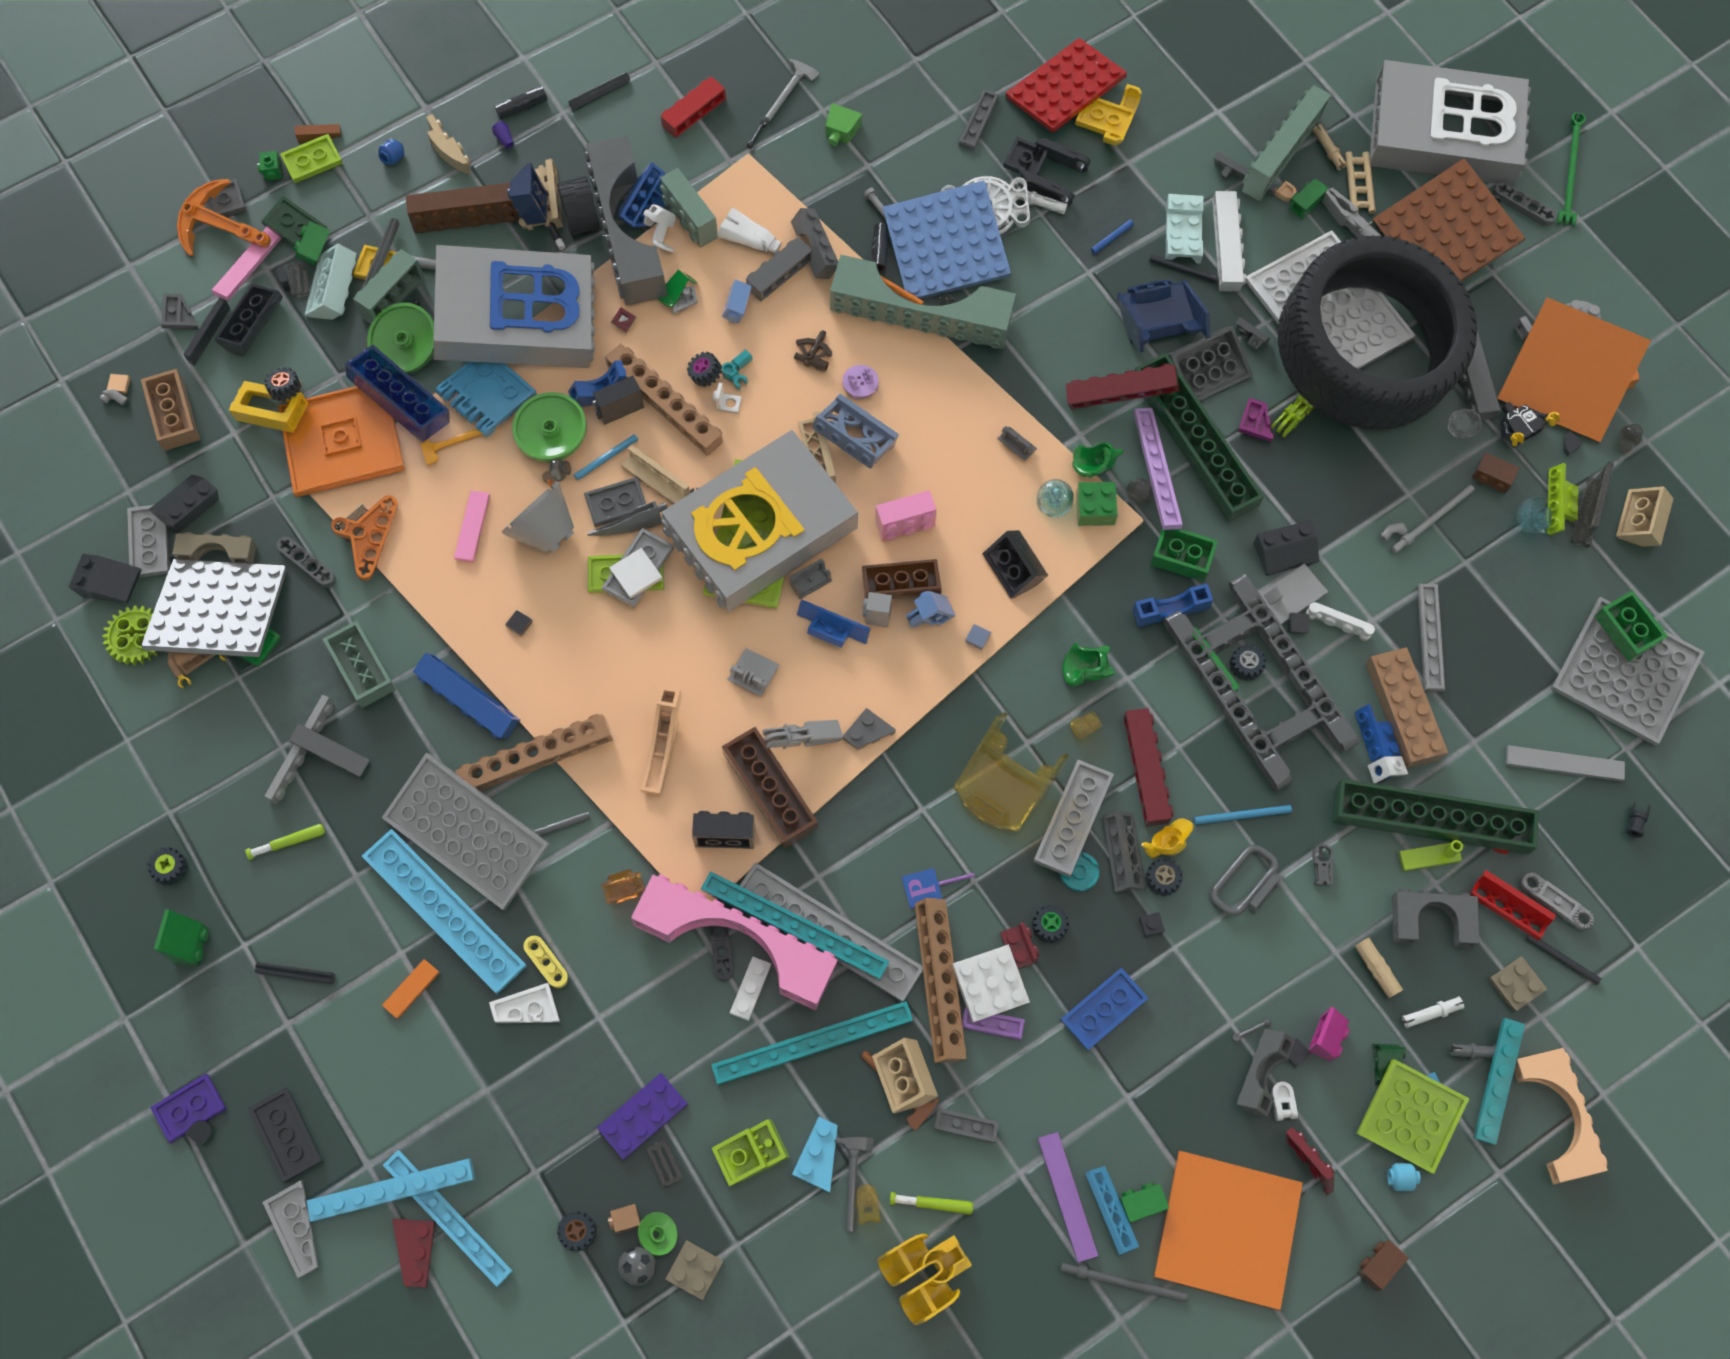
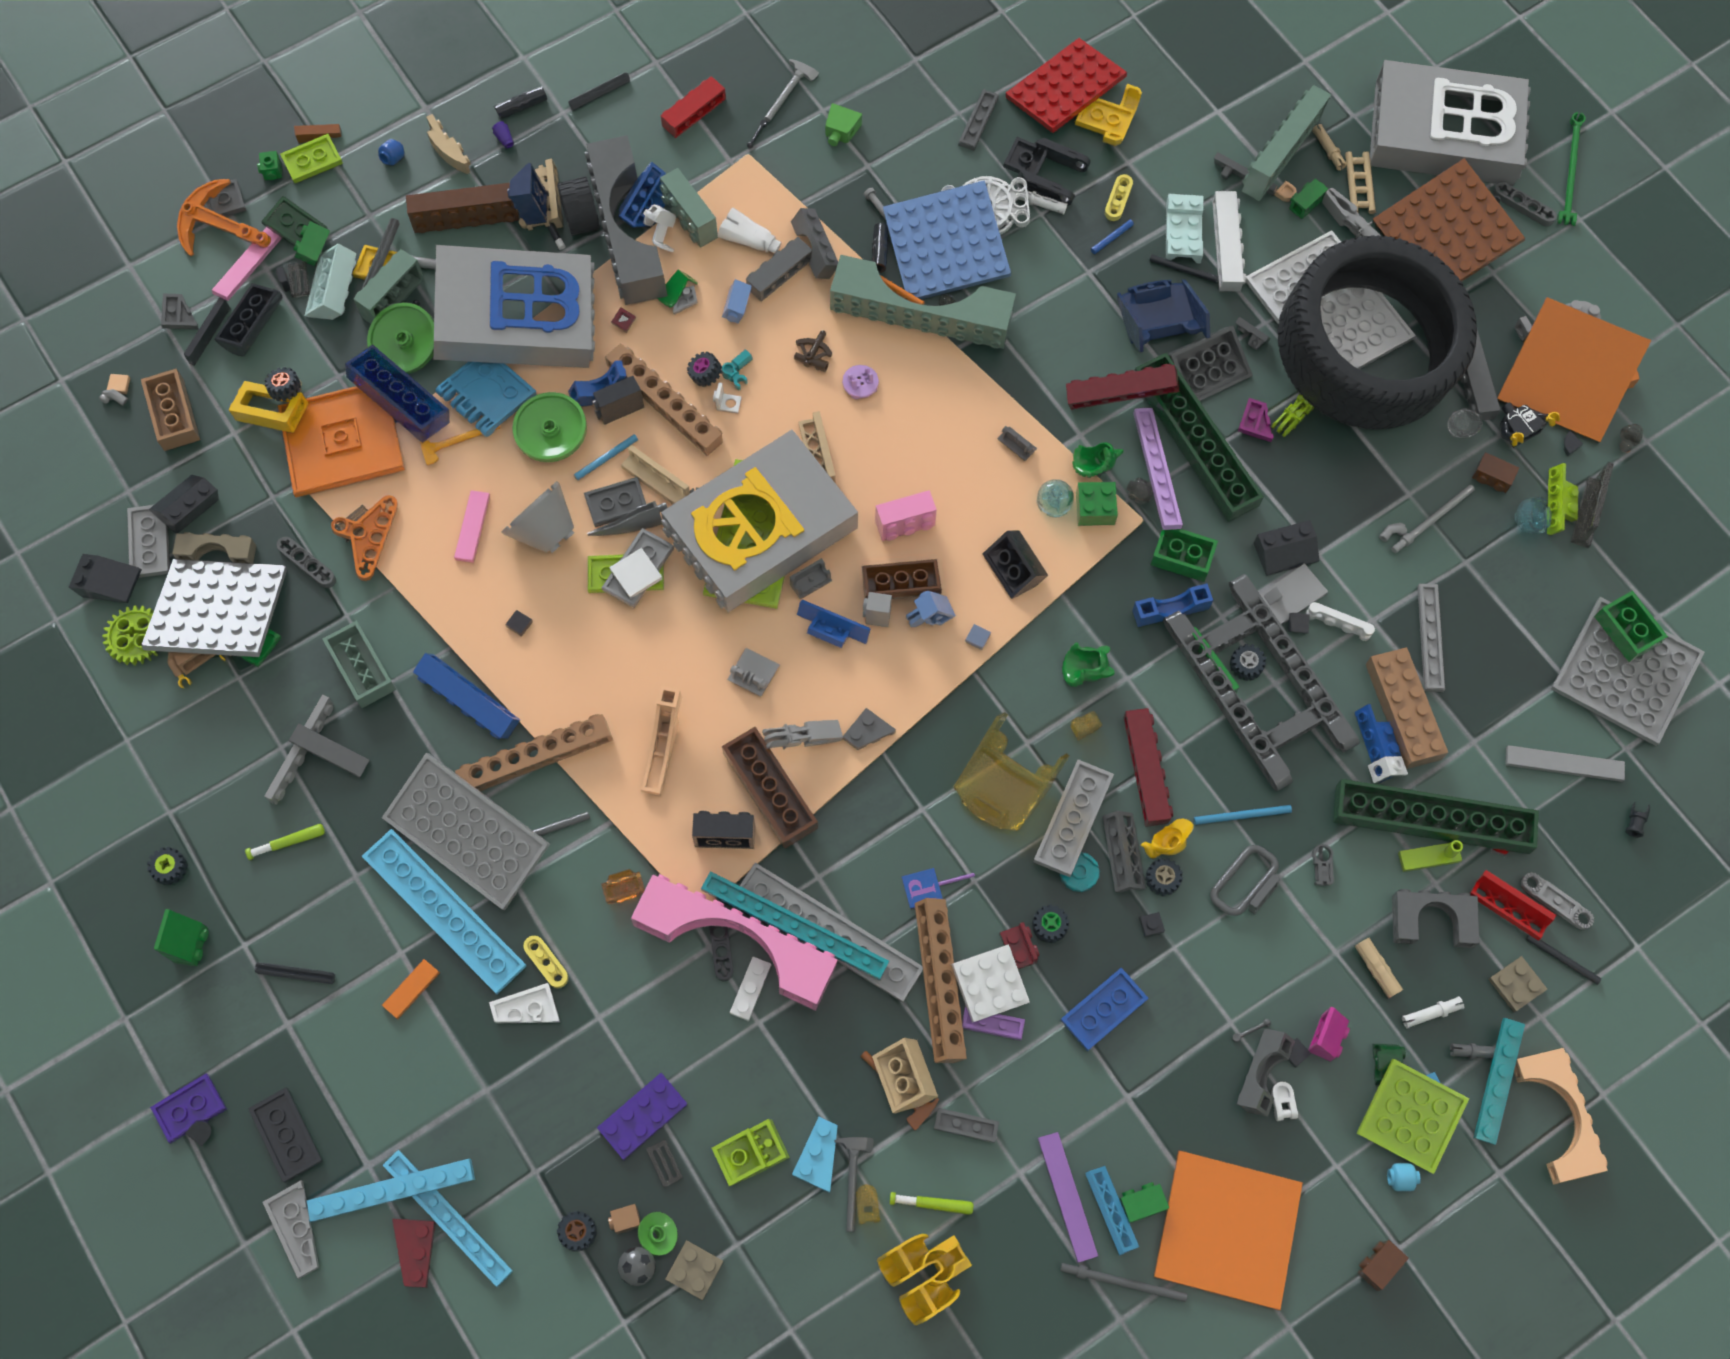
(558, 471): clear smoke animal -> none
(812, 1043): teal plate -> none
(853, 415): sand blue fence -> none
(1118, 192): none -> light yellow plate
(1312, 1157): dark red wing -> none
(1645, 516): tan slope -> none

